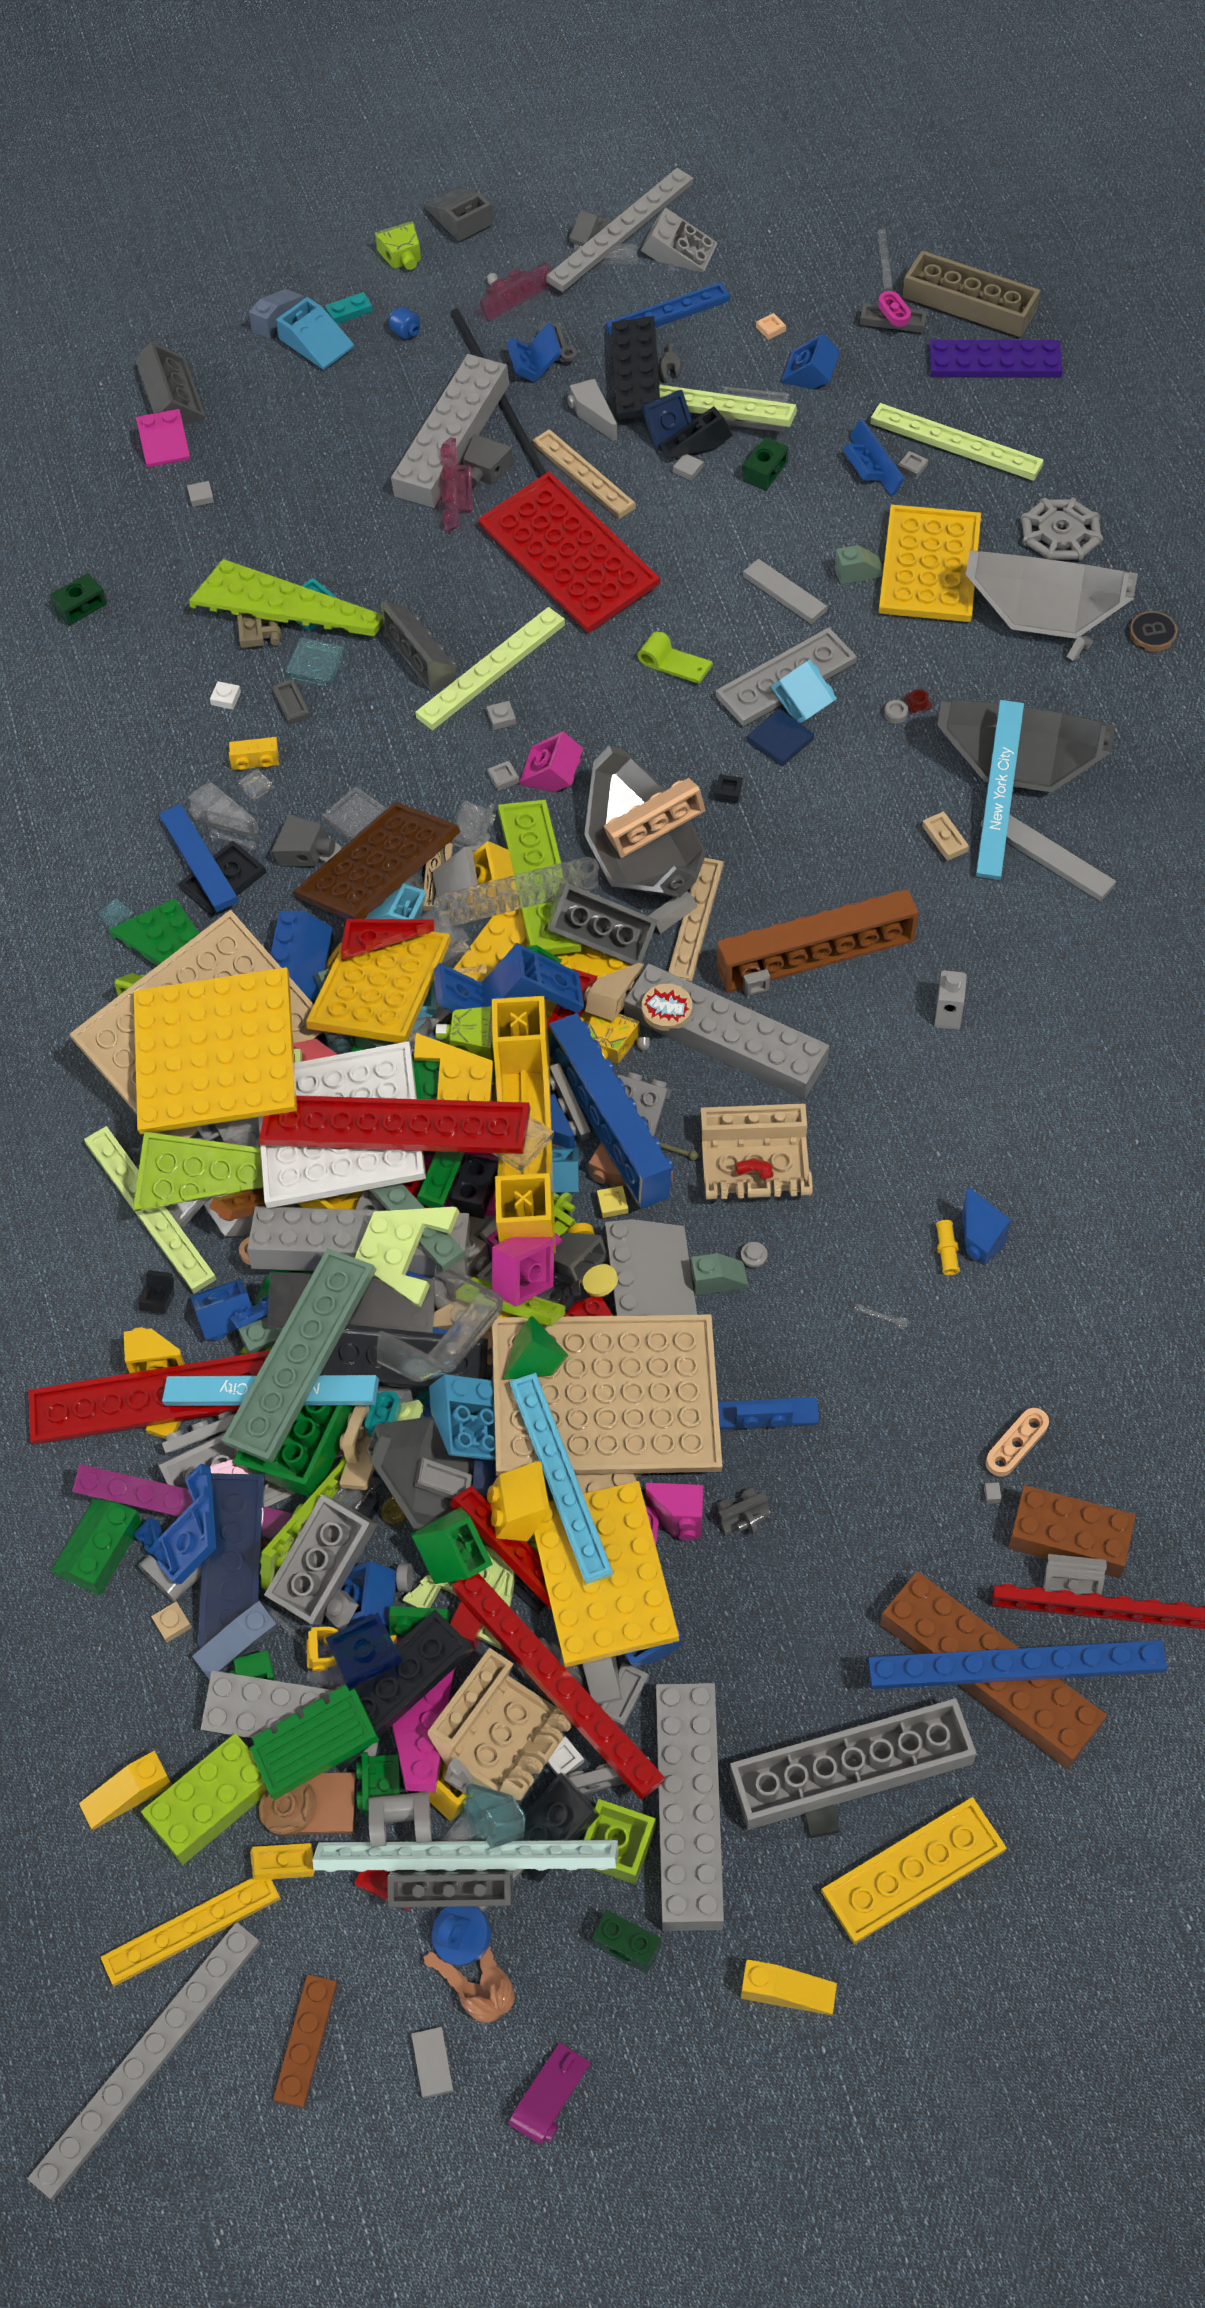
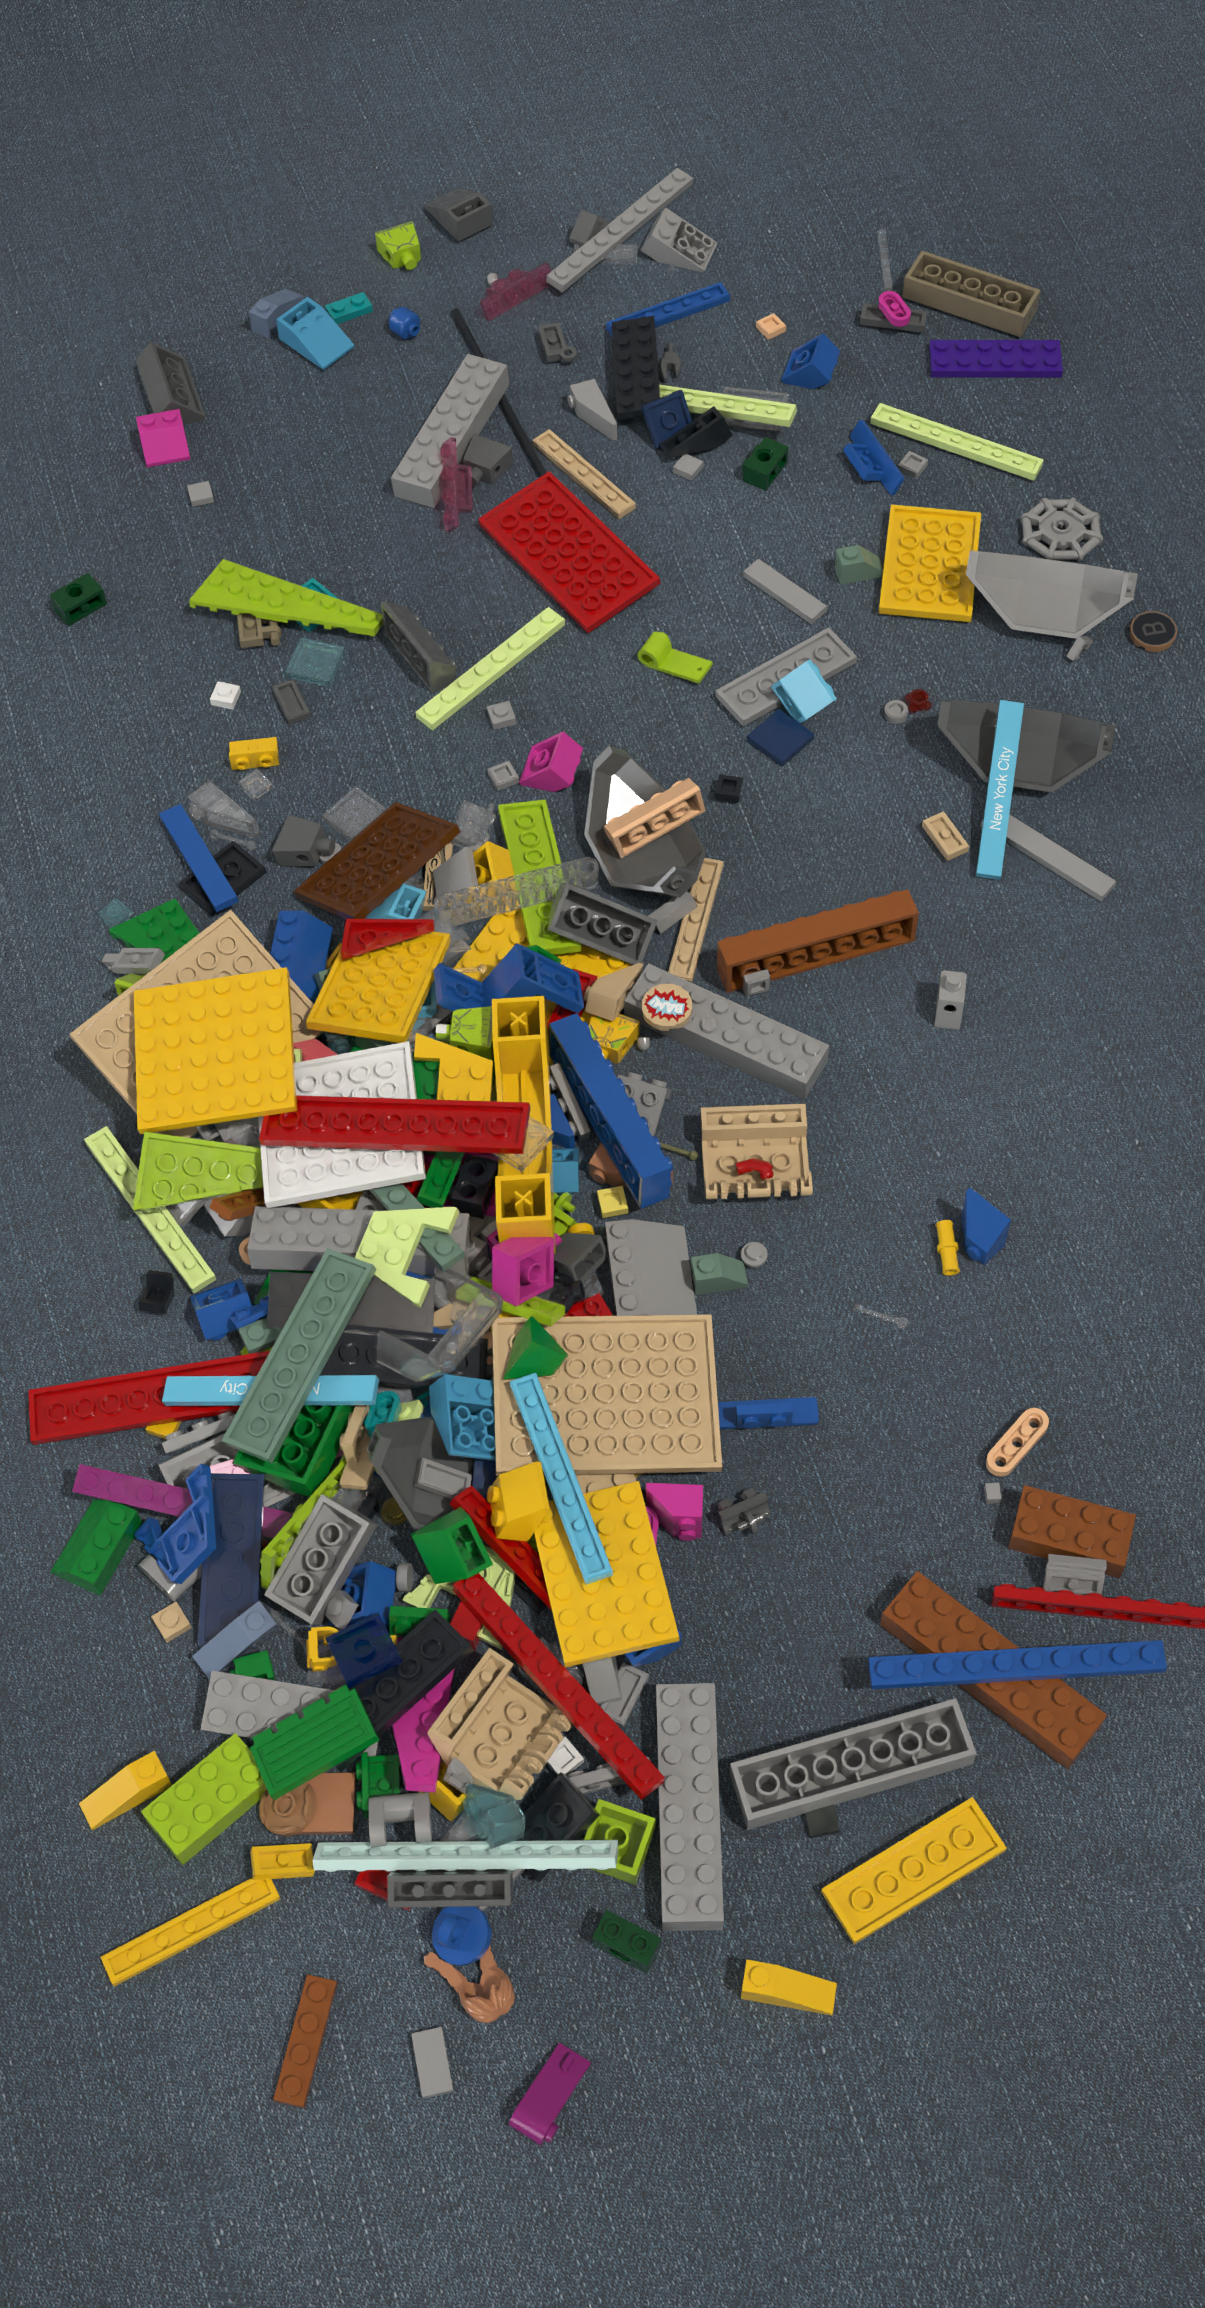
(134, 960): none -> light grey hinge
(143, 2062): light grey plate -> none
(149, 1351): yellow slope -> none
(534, 359): blue bracket -> none
(600, 1280): light yellow piece -> none

